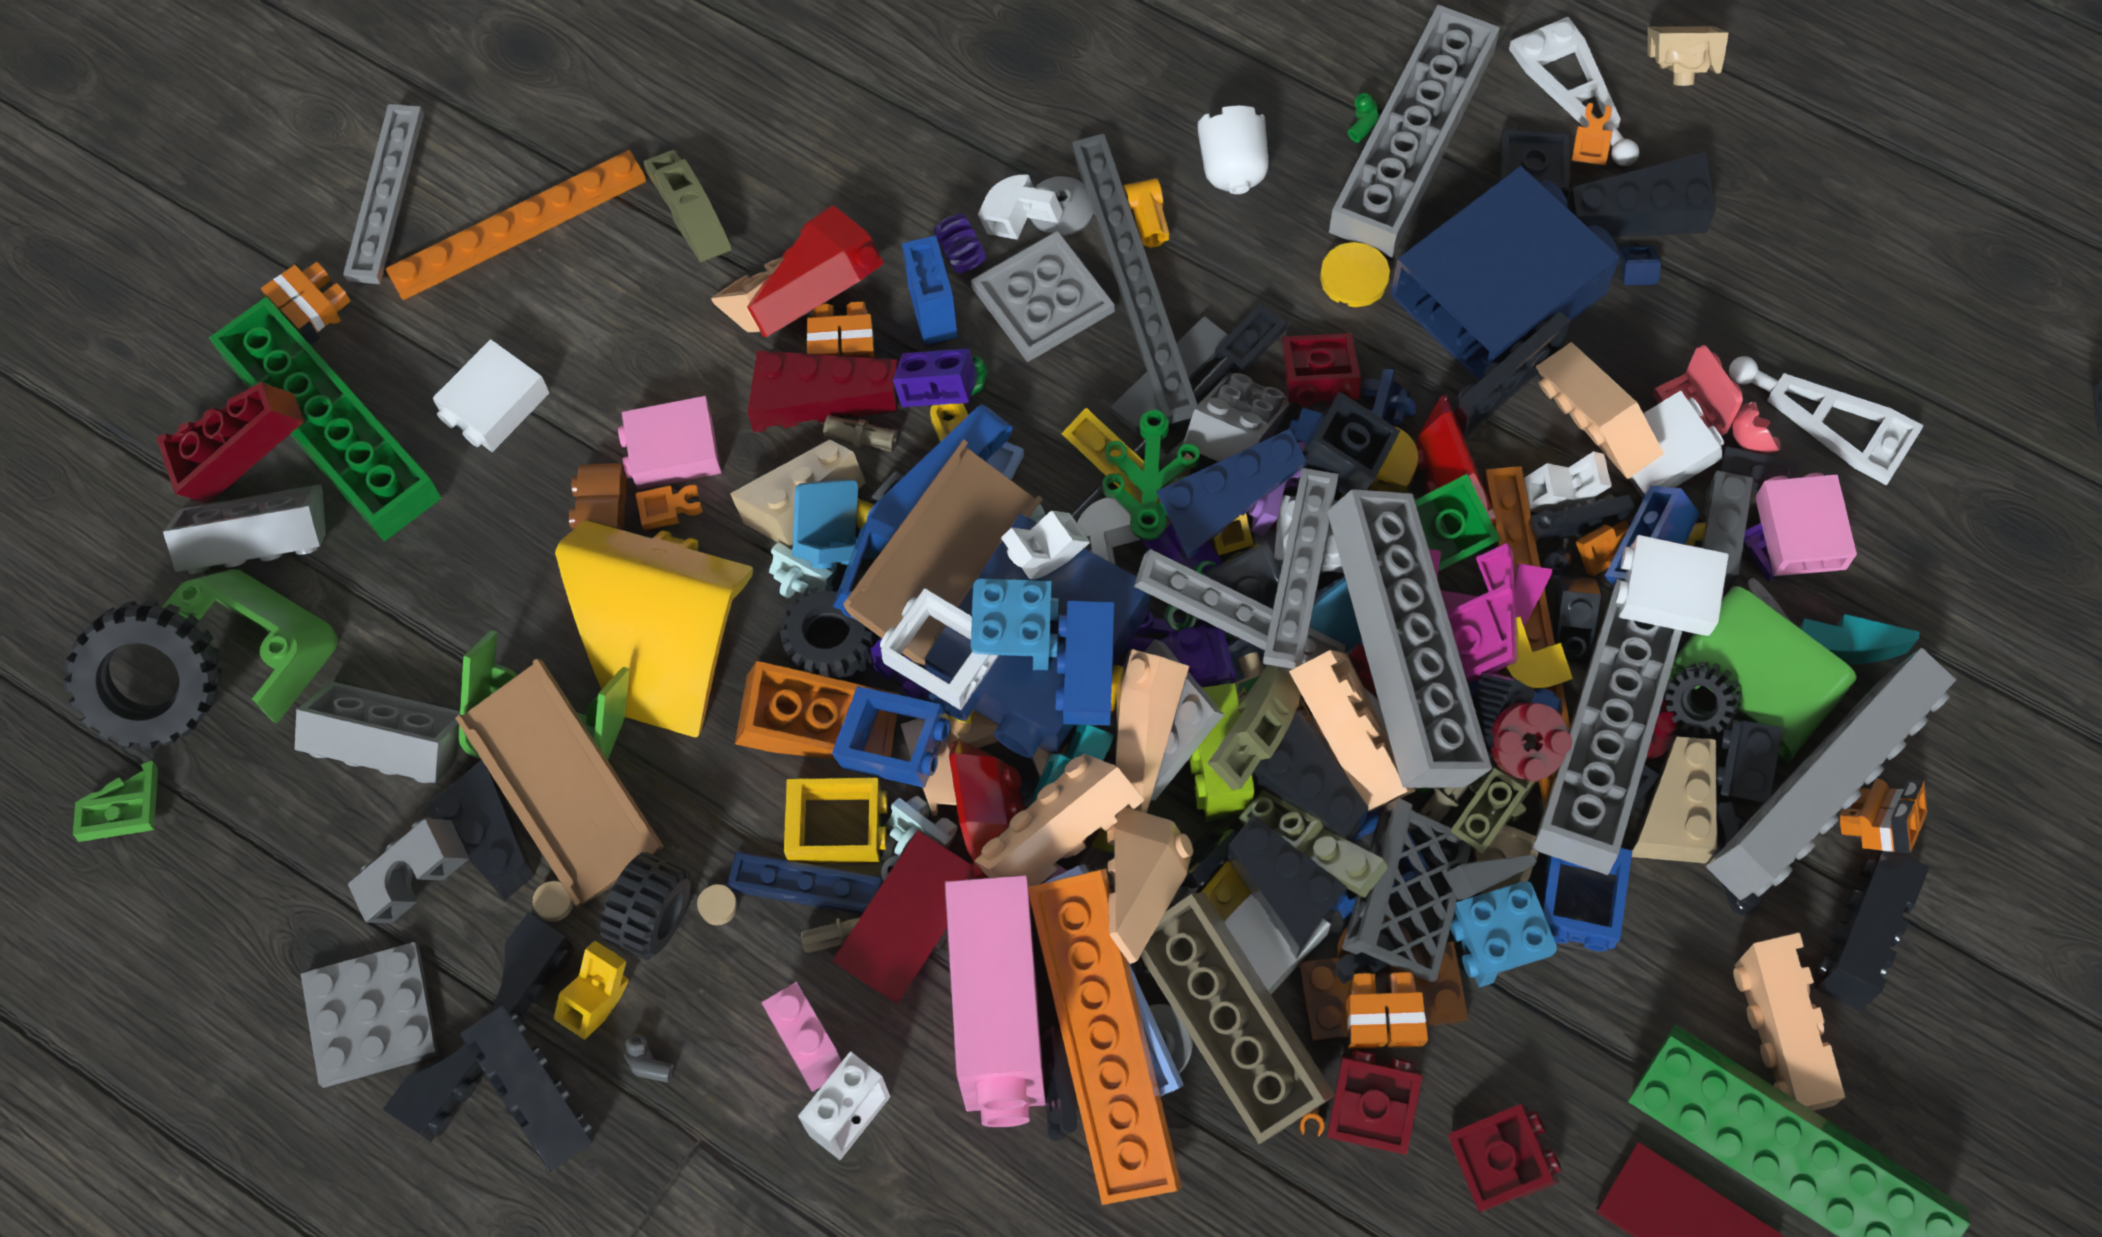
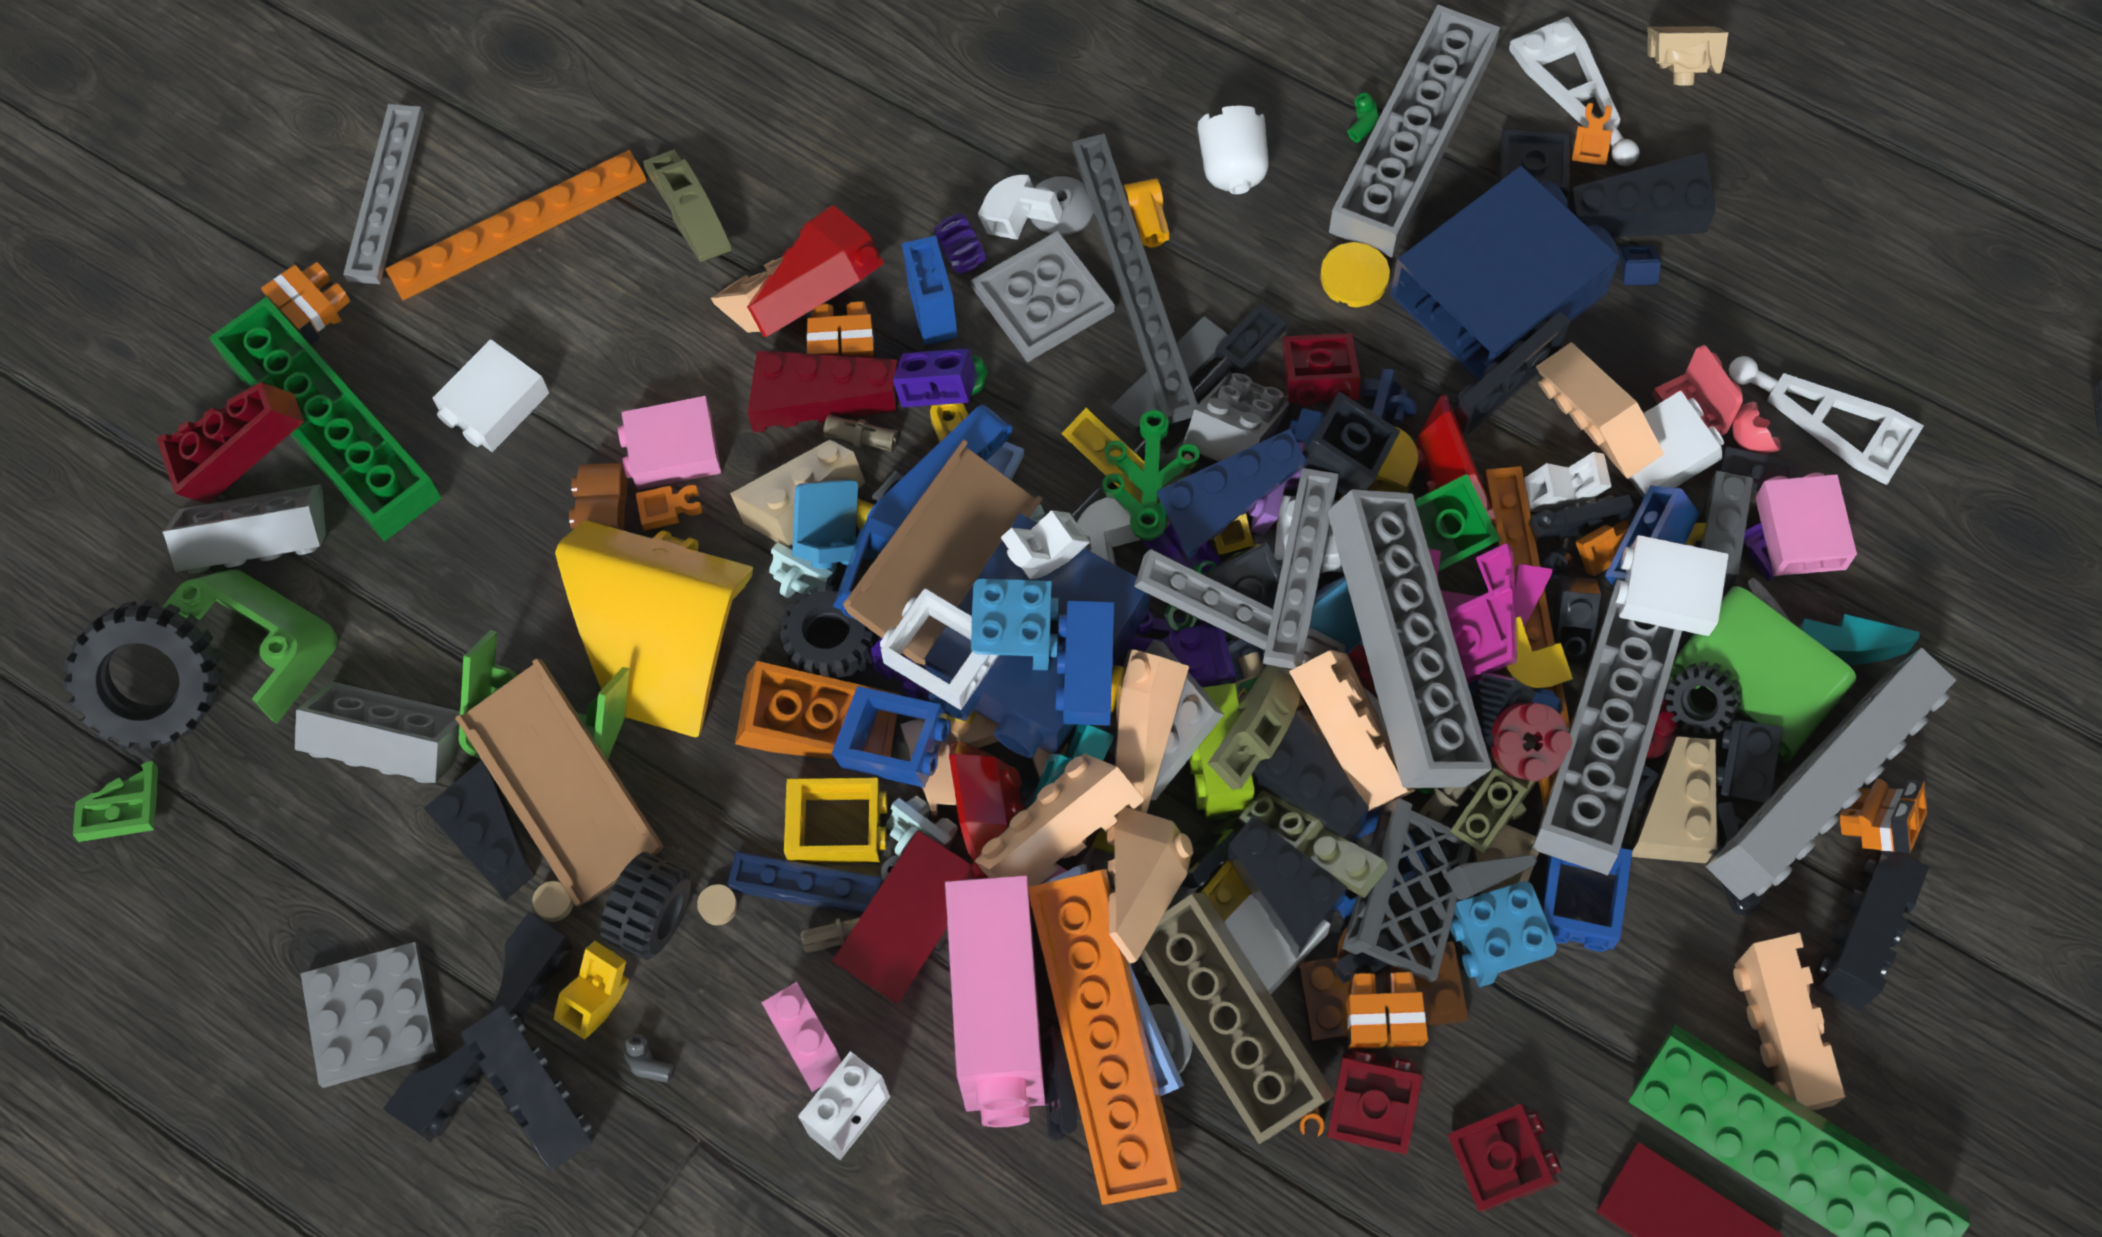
(384, 885): dark grey arch -> none

